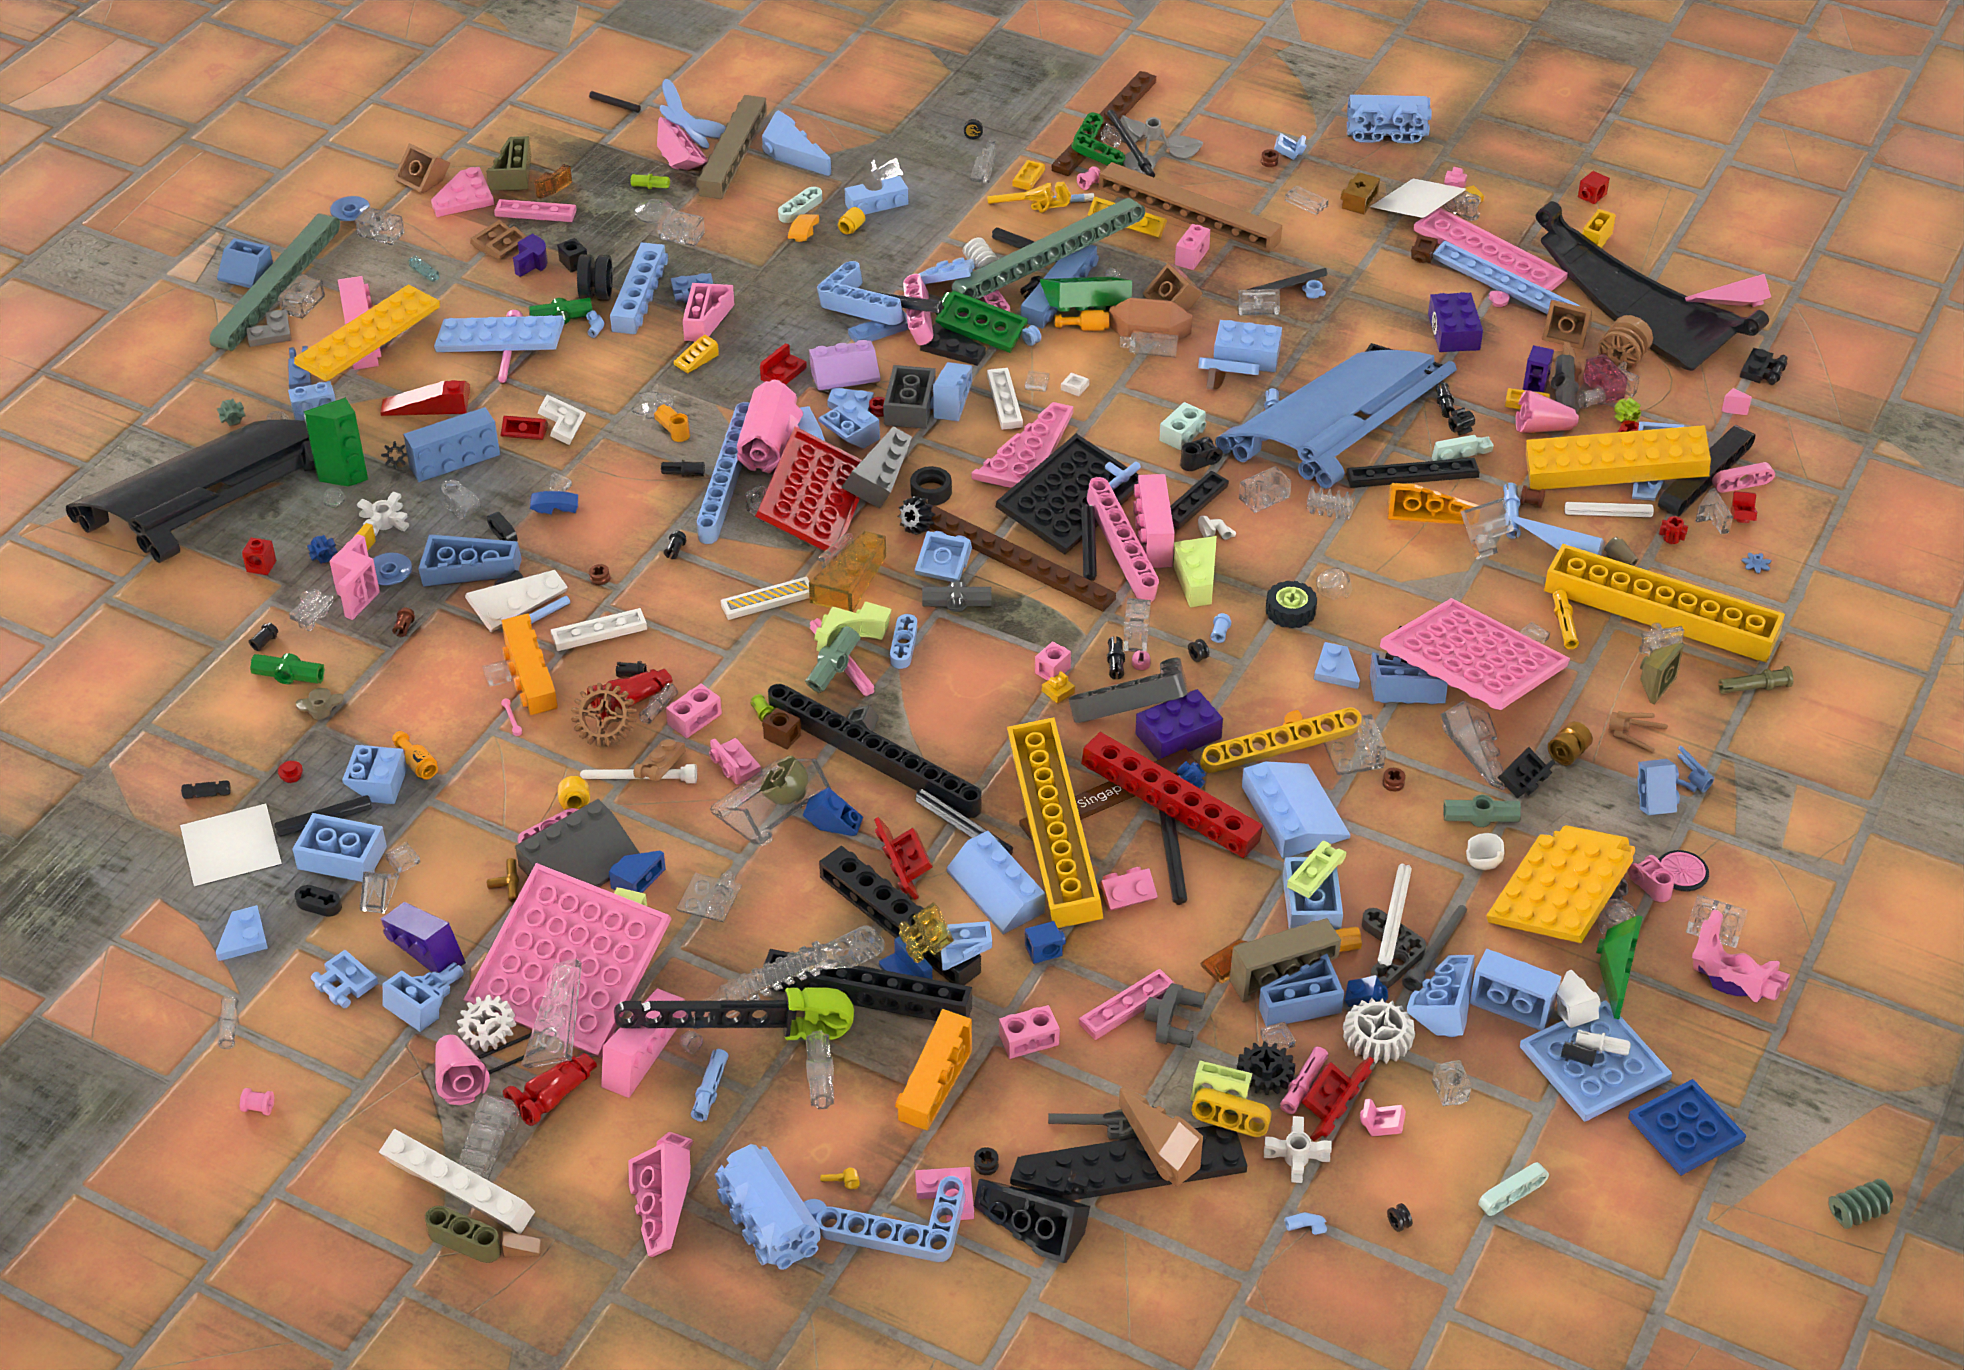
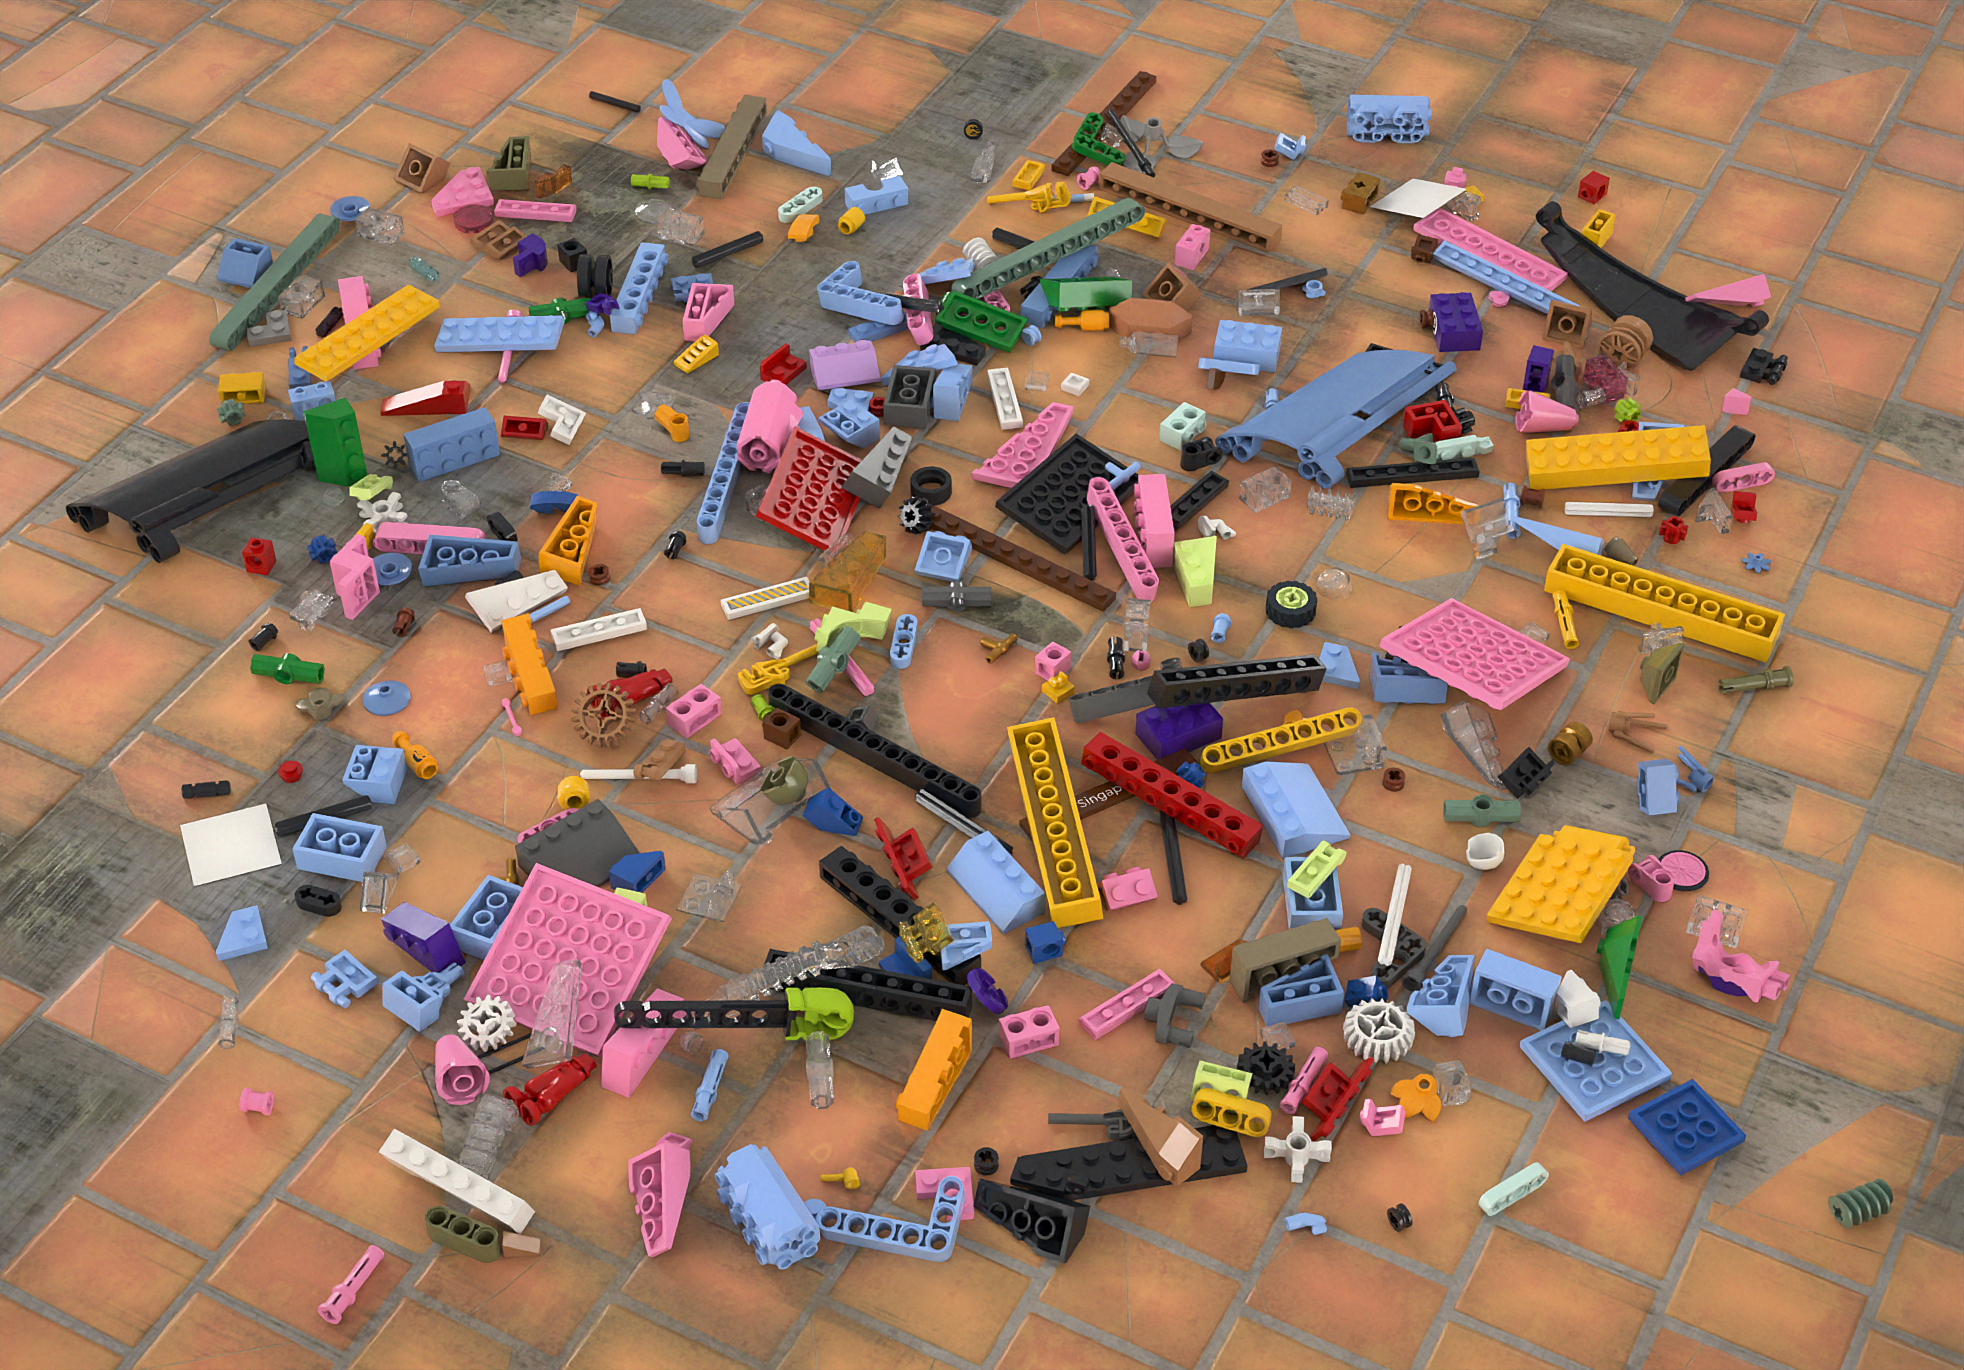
(242, 387): none -> yellow brick
(329, 321): none -> black axle
(345, 1293): none -> bright pink pin
(370, 486): none -> yellowish green plate
(386, 698): none -> medium blue dish
(413, 537): none -> bright pink beam
(473, 218): none -> clear pink tile
(484, 916): none -> light blue brick
(570, 542): none -> light orange wedge
(602, 303): none -> dark purple plate
(727, 249): none -> black axle
(770, 632): none -> white piece
(771, 671): none -> yellow piece
(932, 357): none -> light blue wing
(983, 987): none -> dark purple tile
(997, 648): none -> pearl gold piece
(1236, 681): none -> black brick
(1417, 1099): none -> light orange plate
(1421, 447): none -> sand green bracket
(1426, 318): none -> copper bush
(1432, 418): none -> red brick

